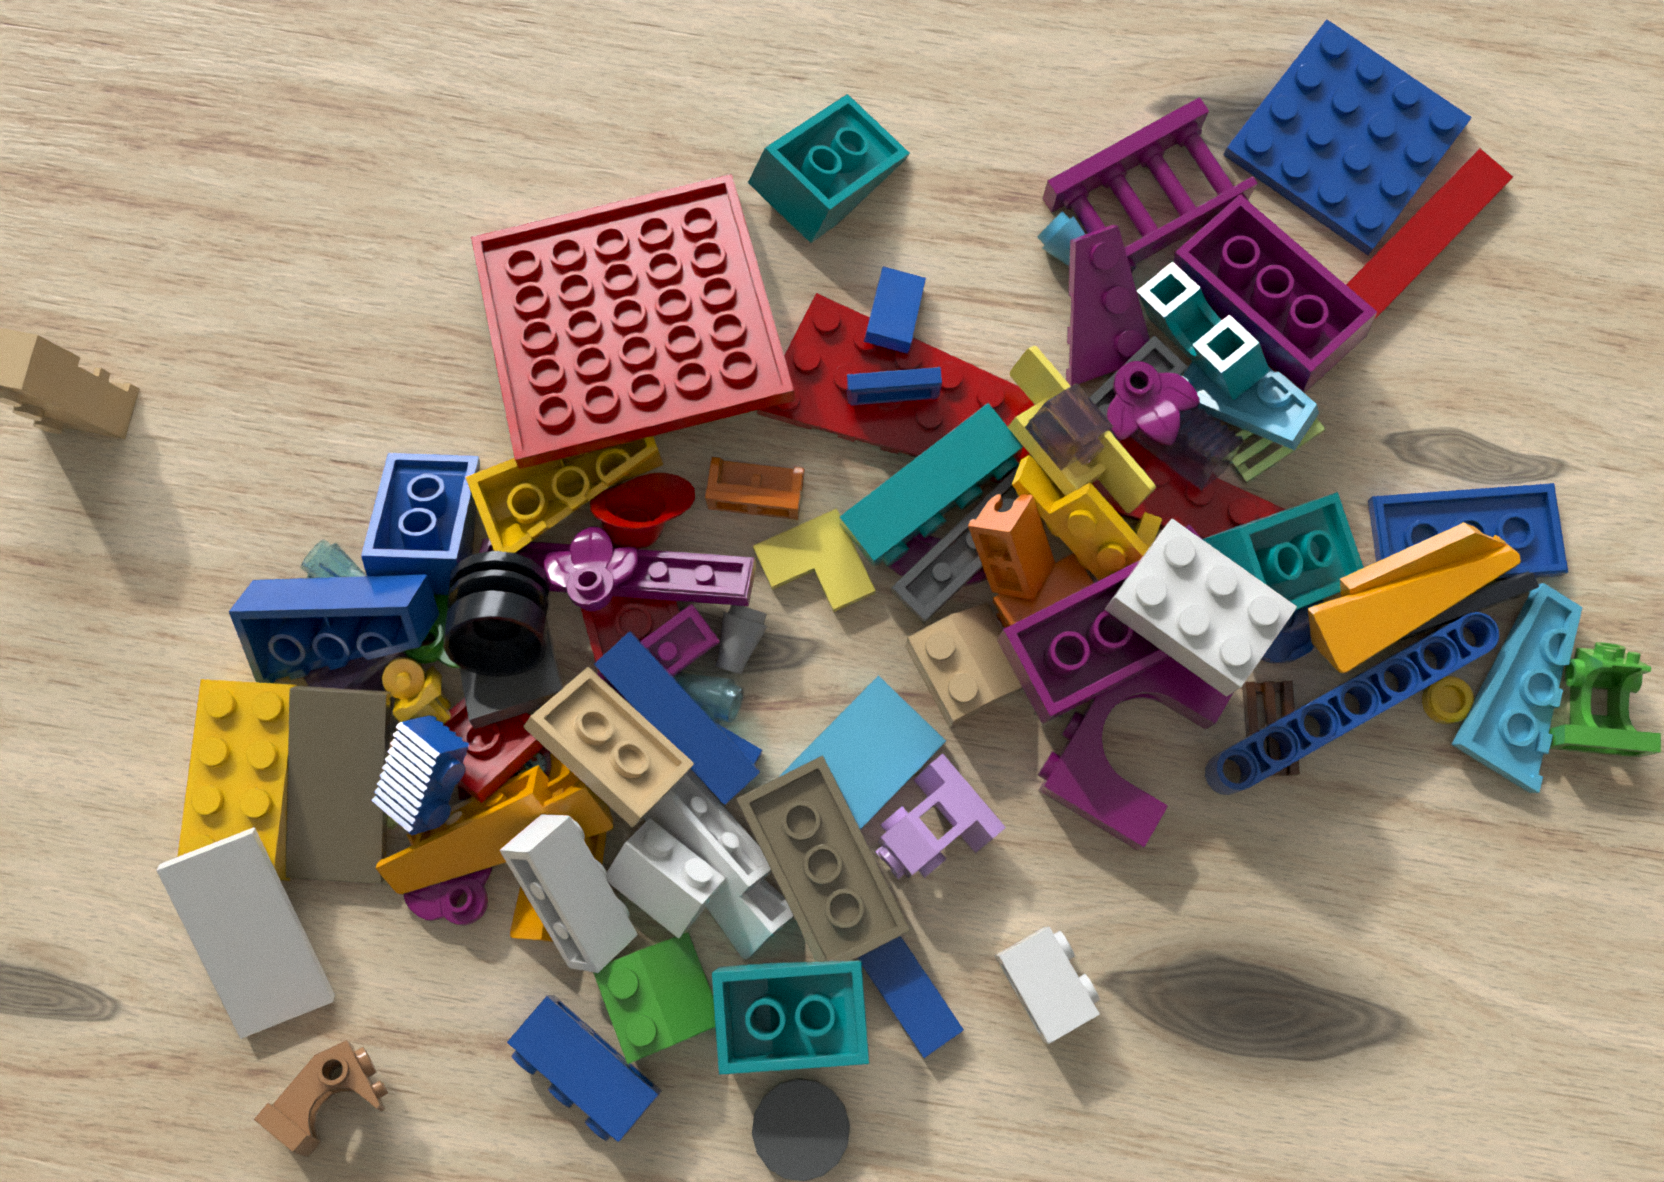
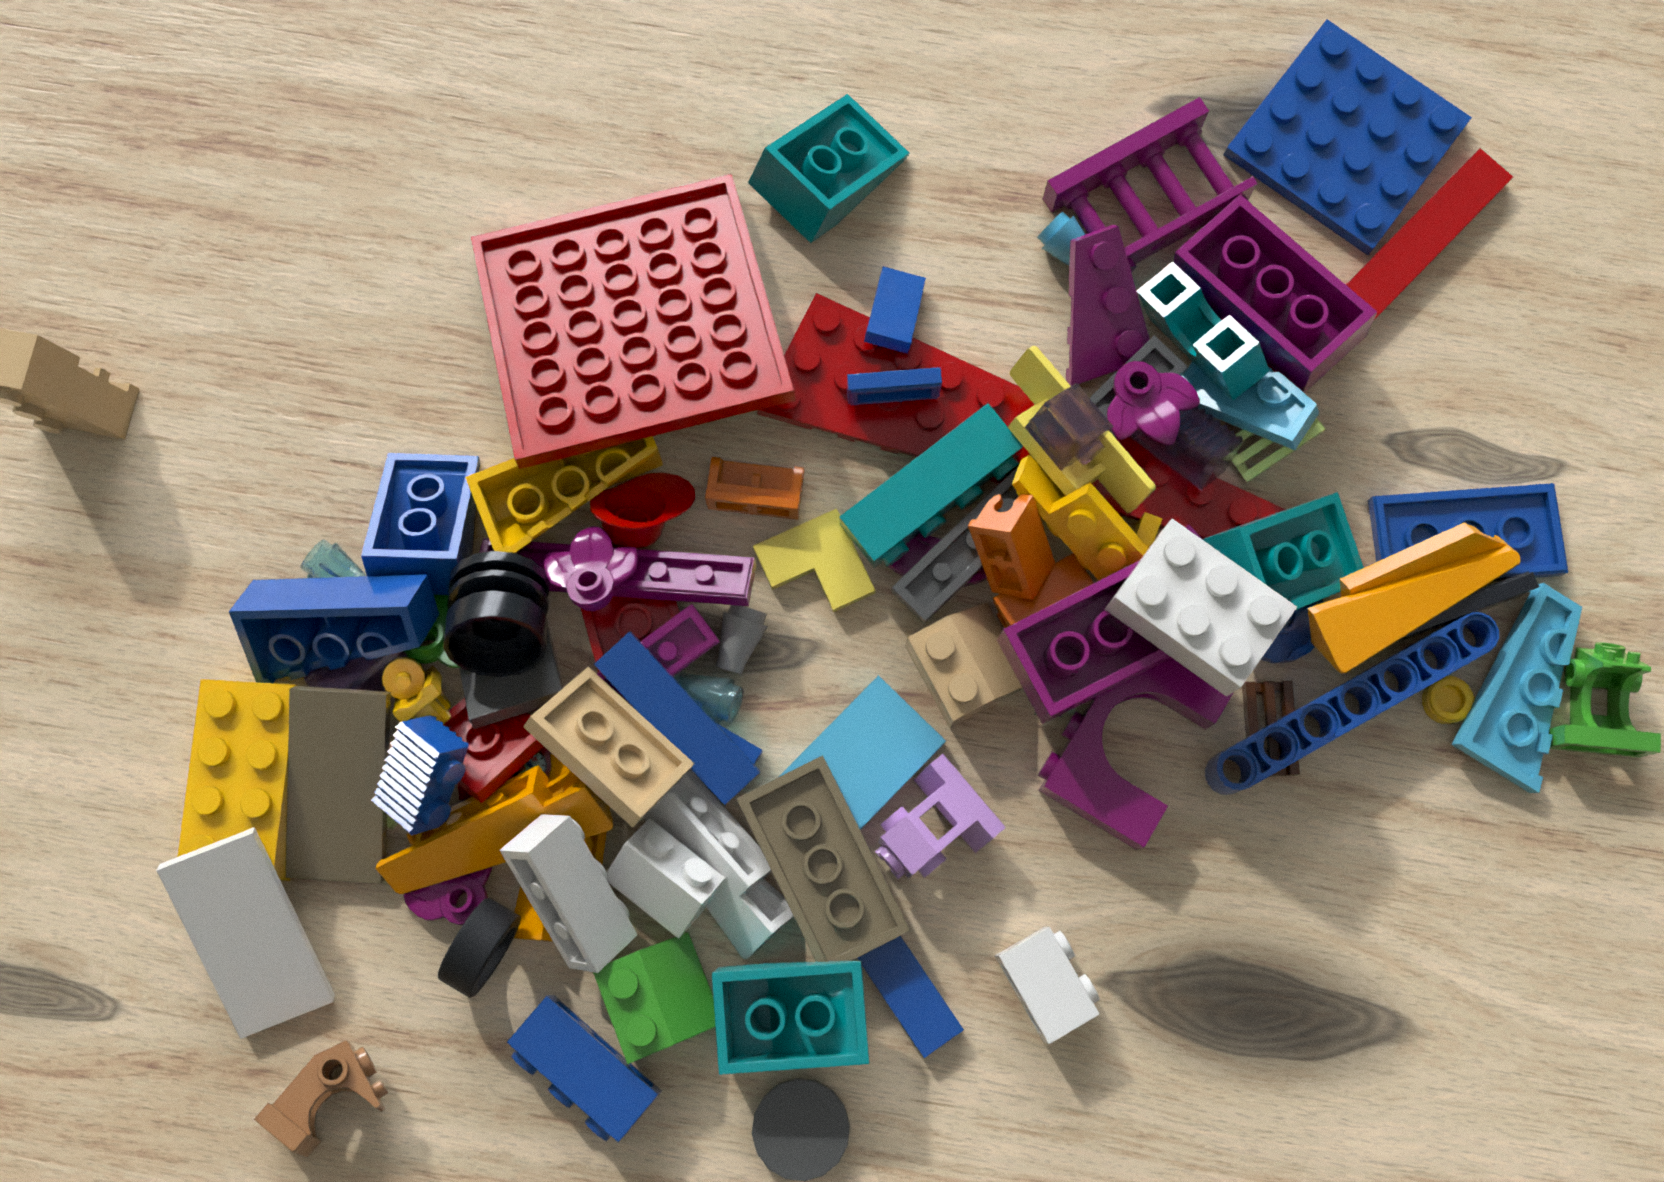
(478, 947): none -> black tyre

